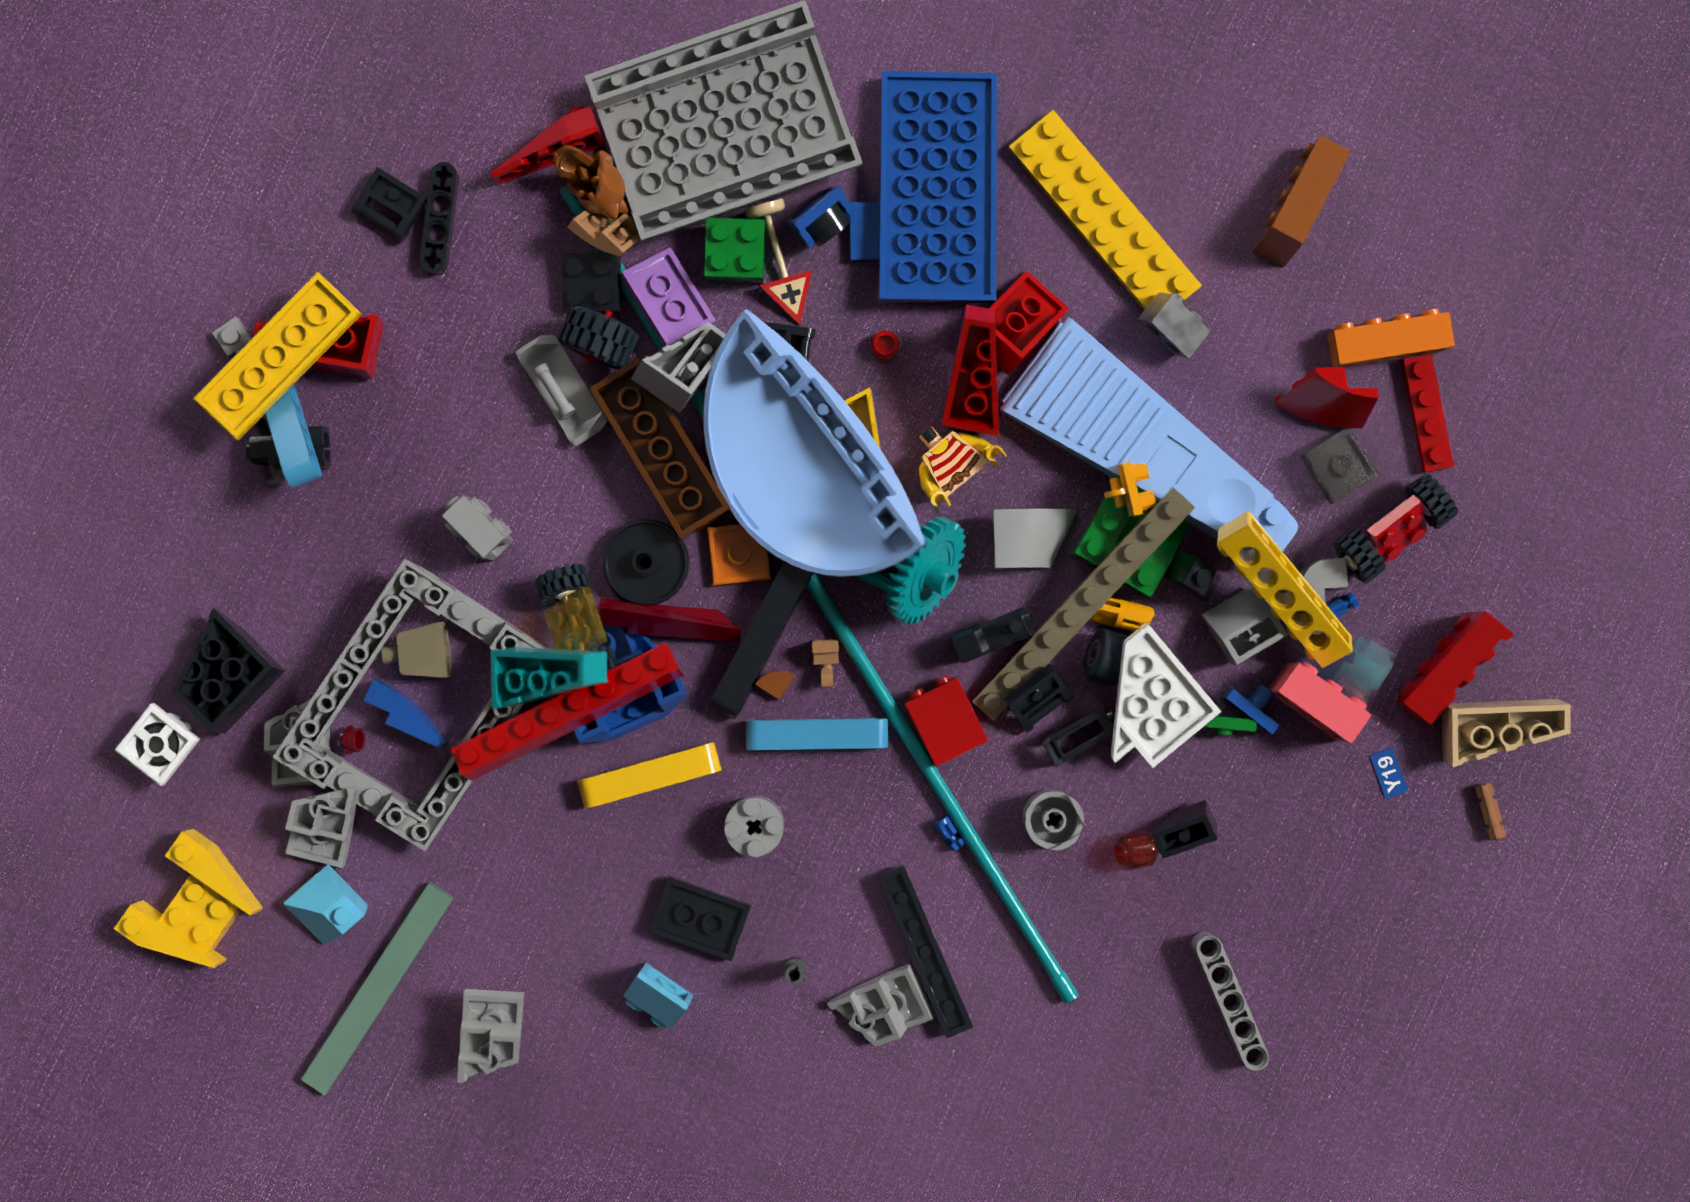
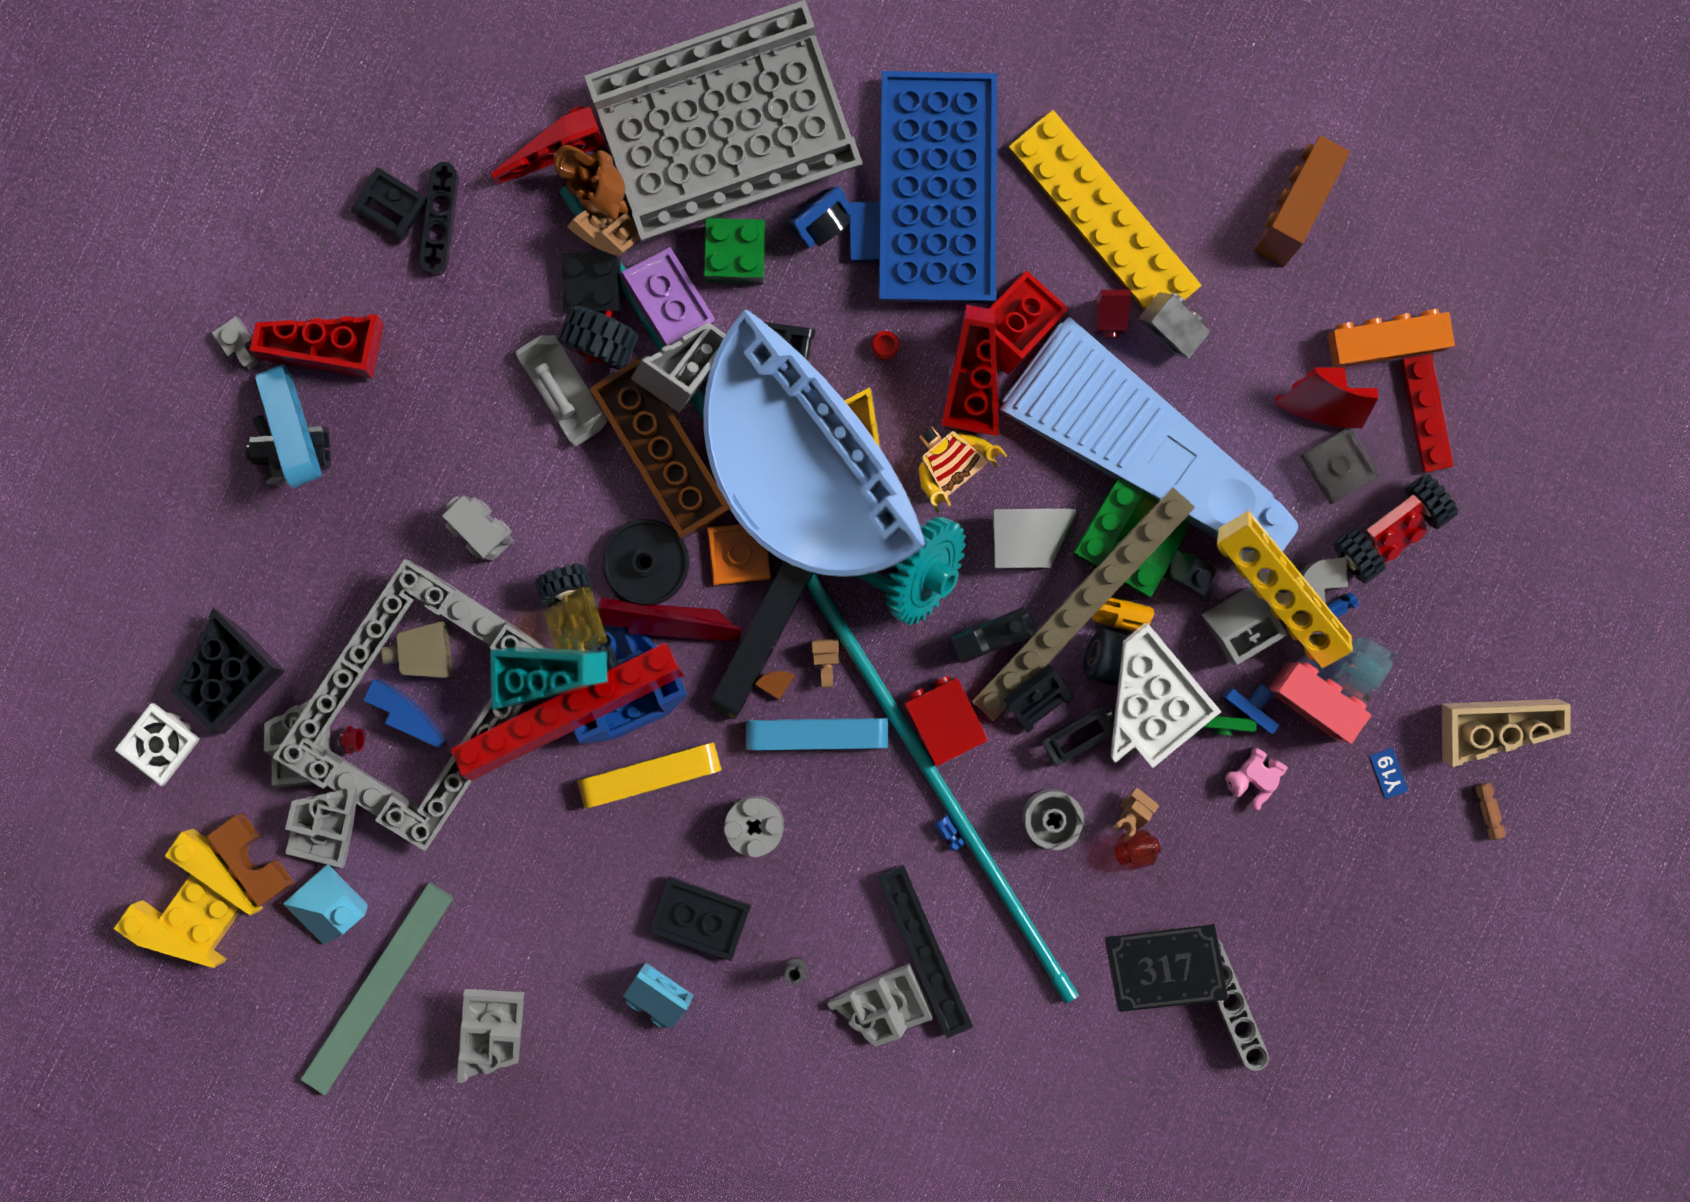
(232, 844): none -> dark orange arch
(277, 356): yellow tile -> none
(789, 291): tan piece -> none
(1111, 313): none -> dark red slope
(1128, 476): light orange hips -> none
(1137, 812): none -> medium nougat piece
(1167, 968): none -> black sticker
(1185, 830): black slope -> none
(1261, 777): none -> bright pink animal
(1452, 665): red wedge -> none

